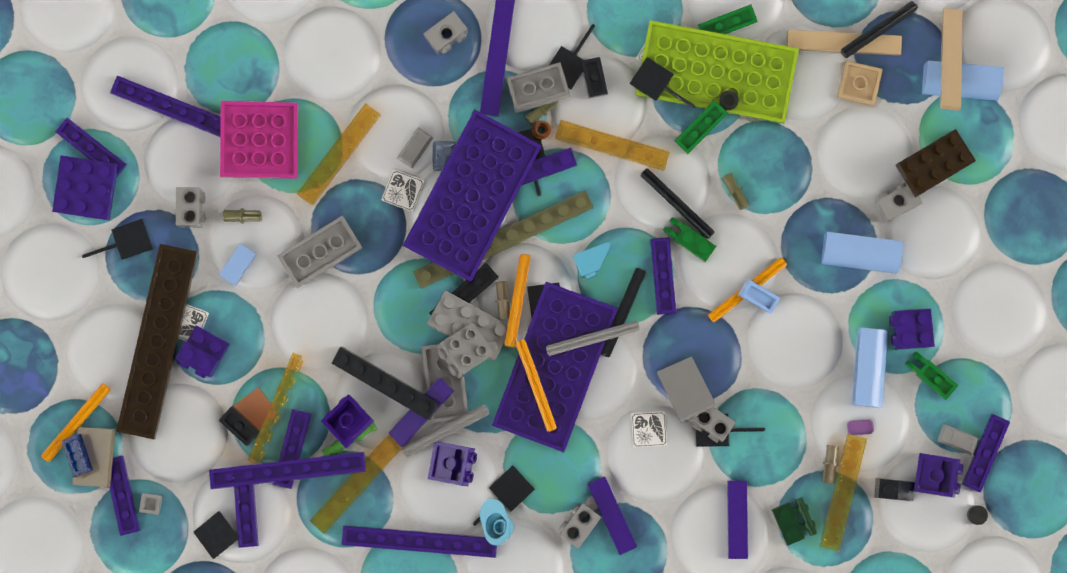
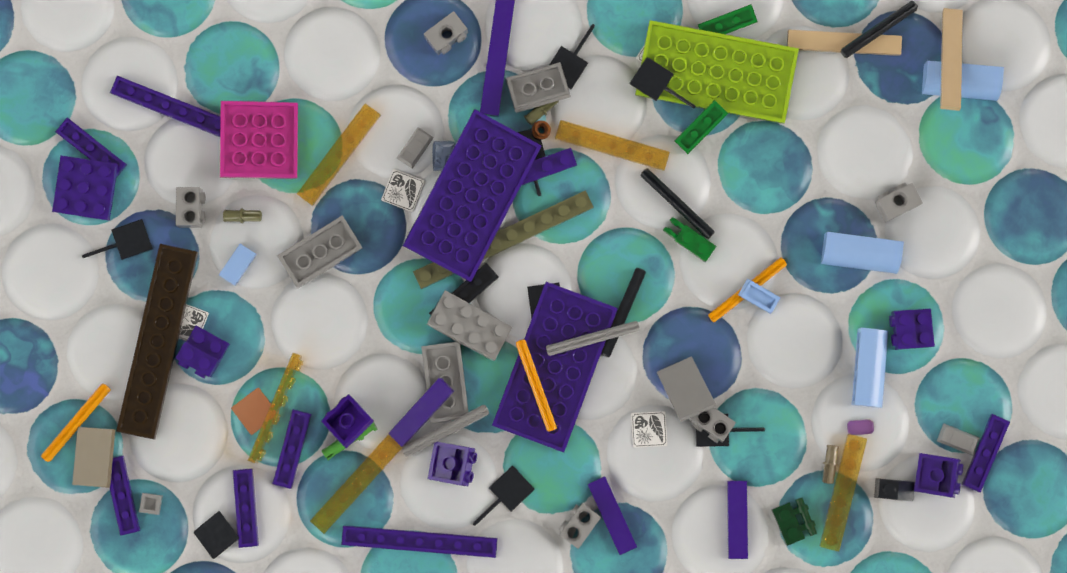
(77, 455): clear blue plate -> none
(239, 426): black plate -> none
(287, 470): dark purple plate -> none
(385, 383): black plate -> none
(464, 350): light grey bracket -> none
(495, 522): medium azure piece -> none
(502, 300): dark tan axle -> none
(517, 300): light orange axle -> none
(591, 260): medium azure slope -> none
(594, 77): black plate -> none
(663, 276): dark purple tile -> none
(728, 100): pearl dark grey tile -> none
(735, 191): olive axle -> none
(859, 83): tan tile -> none
(933, 376): green hinge -> none
(935, 163): dark brown plate -> none
(977, 515): pearl dark grey tile -> none

